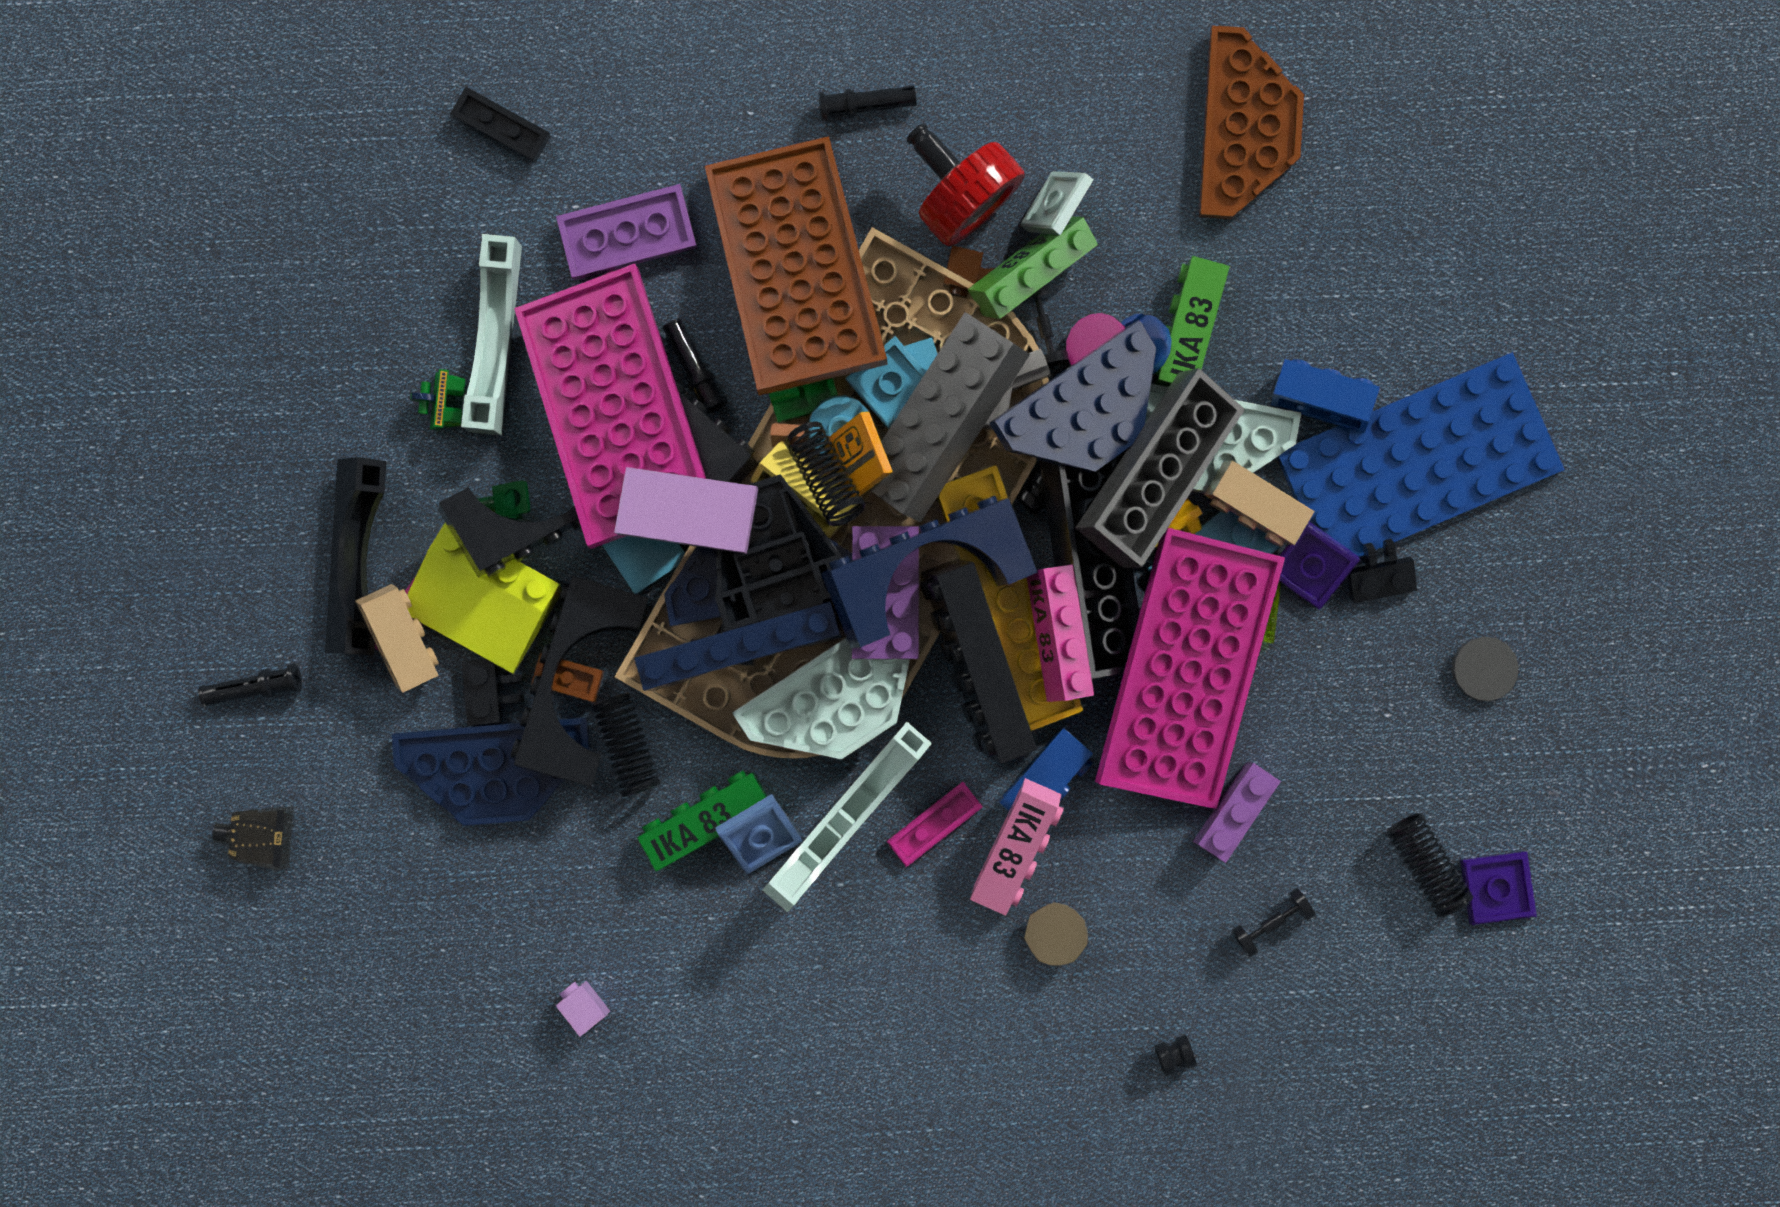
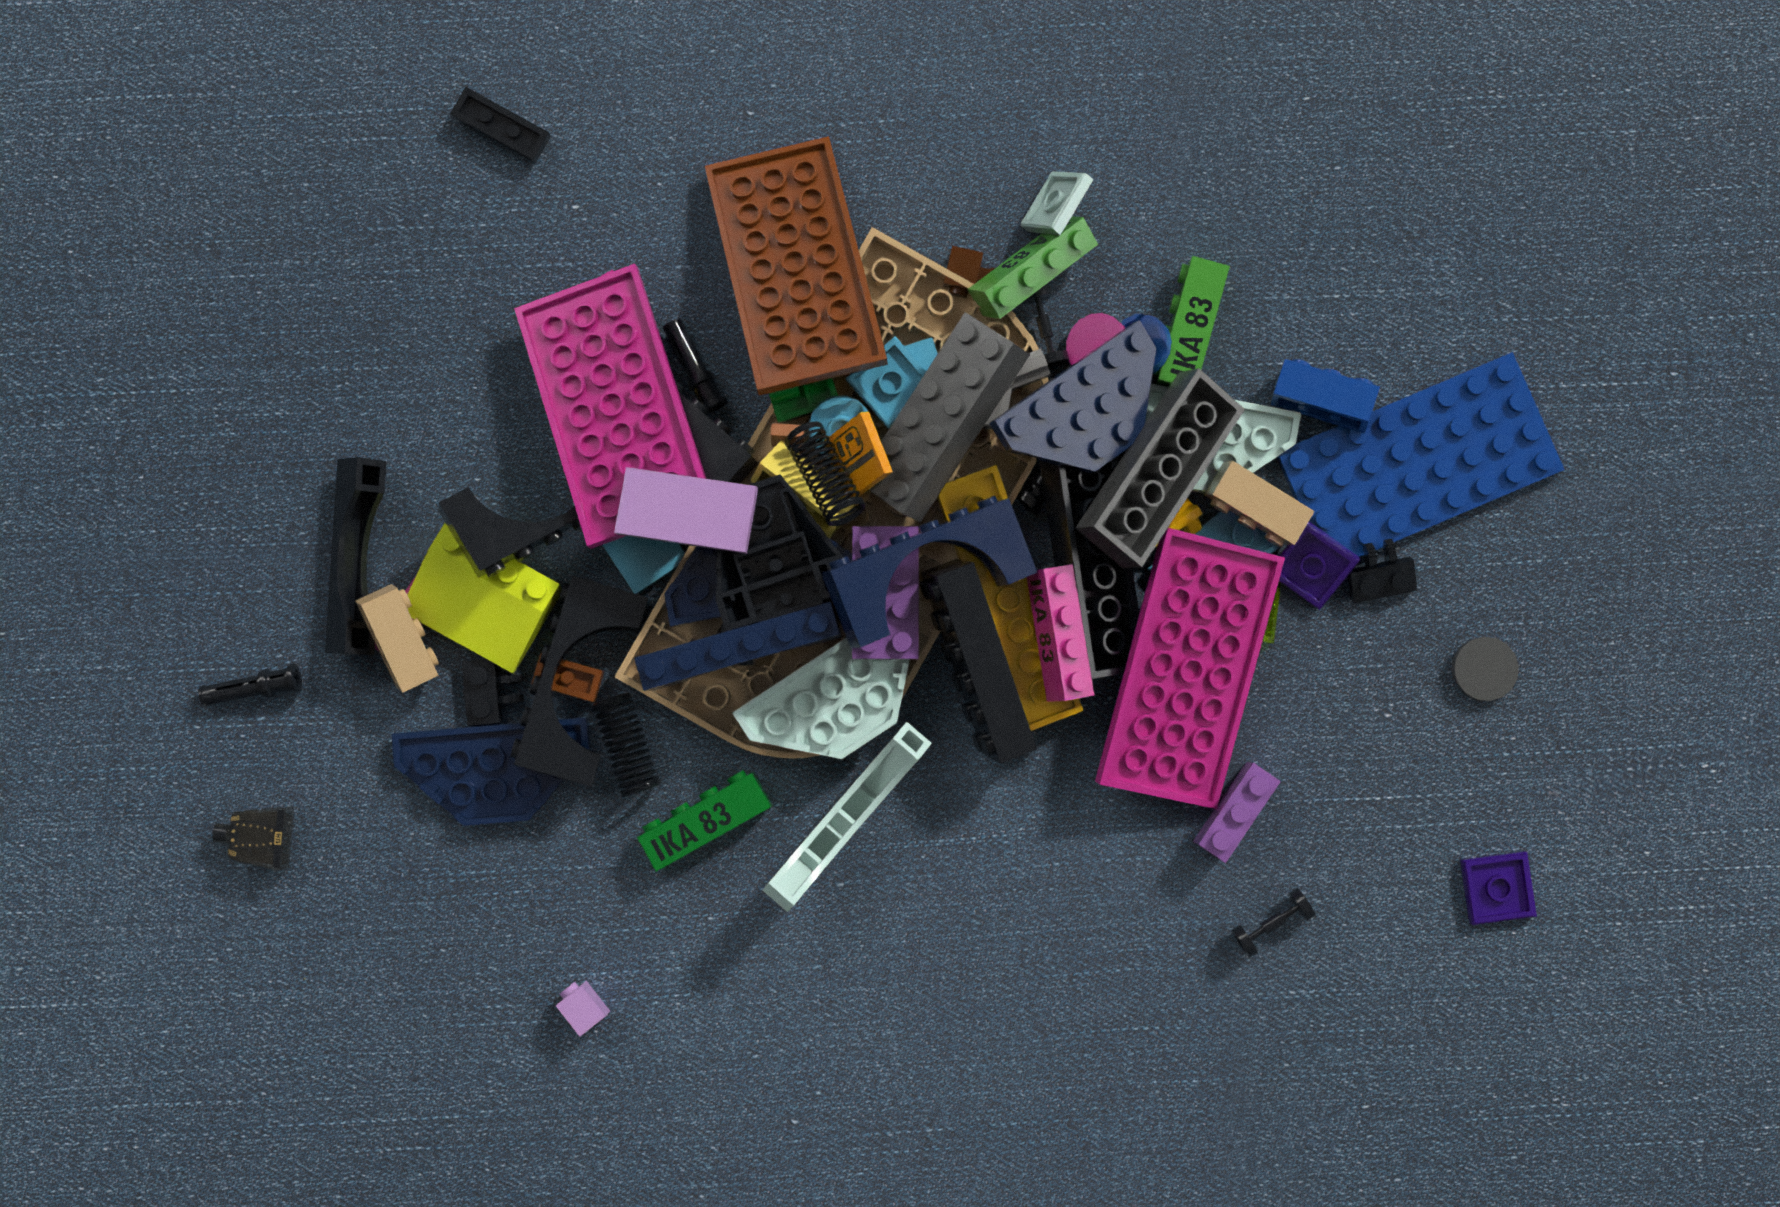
(443, 385): green hips -> none
(498, 292): light aqua arch -> none
(507, 500): dark green bracket -> none
(626, 232): medium lavender plate -> none
(759, 834): medium blue tile -> none
(853, 102): black pin -> none
(934, 824): dark pink tile -> none
(967, 189): red wheel -> none
(1016, 846): bright pink brick -> none
(1053, 766): blue brick -> none
(1056, 934): dark tan hat -> none
(1176, 1055): black wheel -> none
(1248, 123): dark orange plate -> none
(1408, 826): black piece -> none

